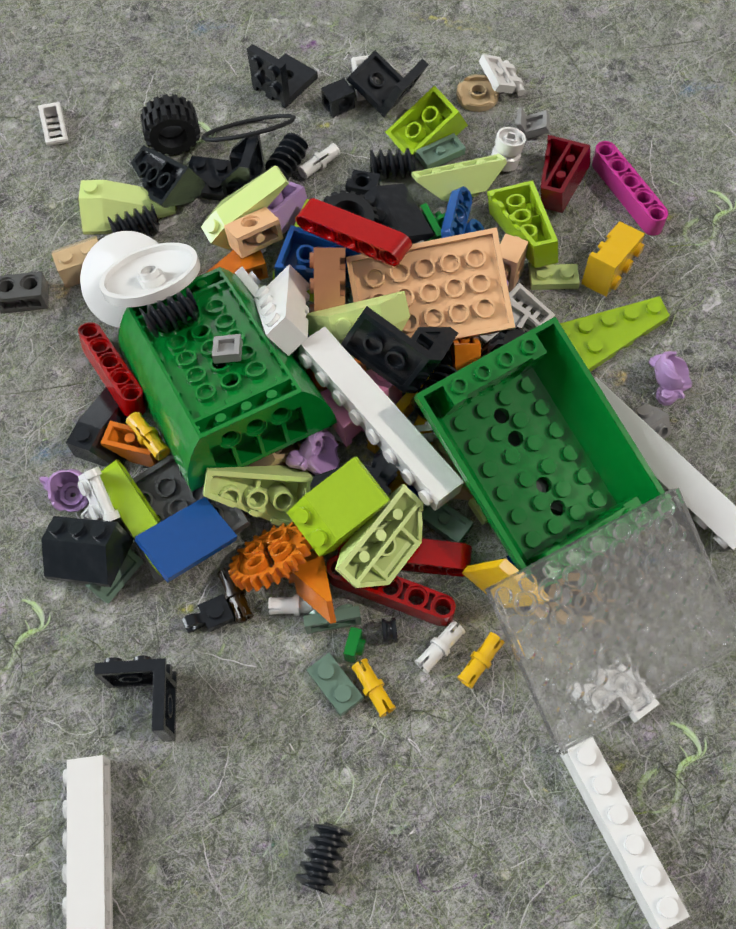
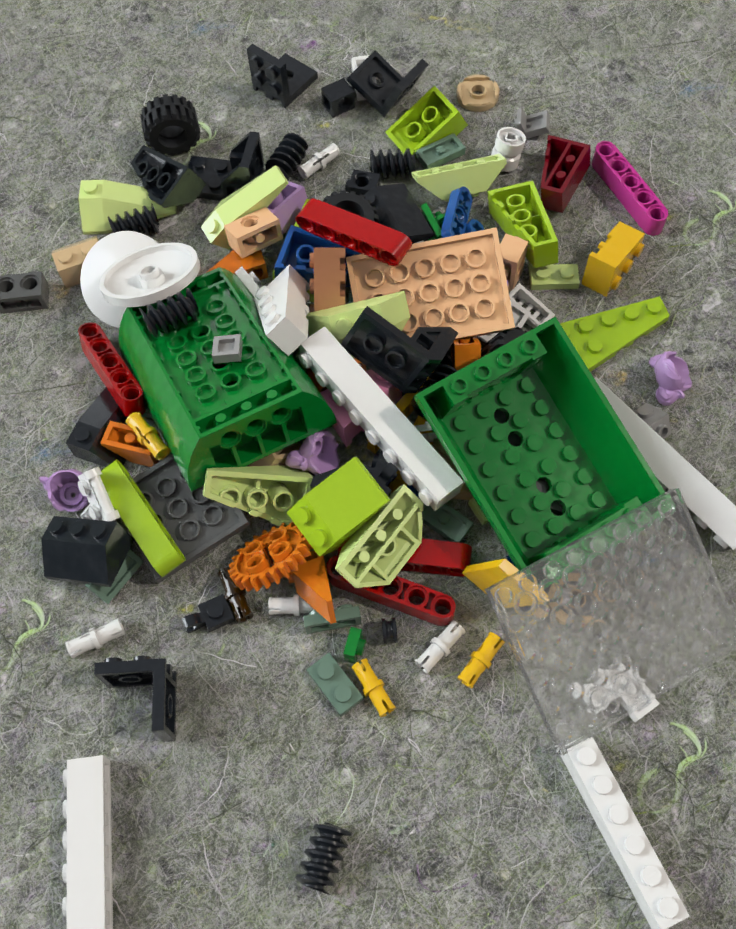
(50, 110): white slope -> none
(95, 638): none -> white pin
(185, 539): blue tile -> none
(227, 138): black piece -> none
(502, 75): white plate -> none

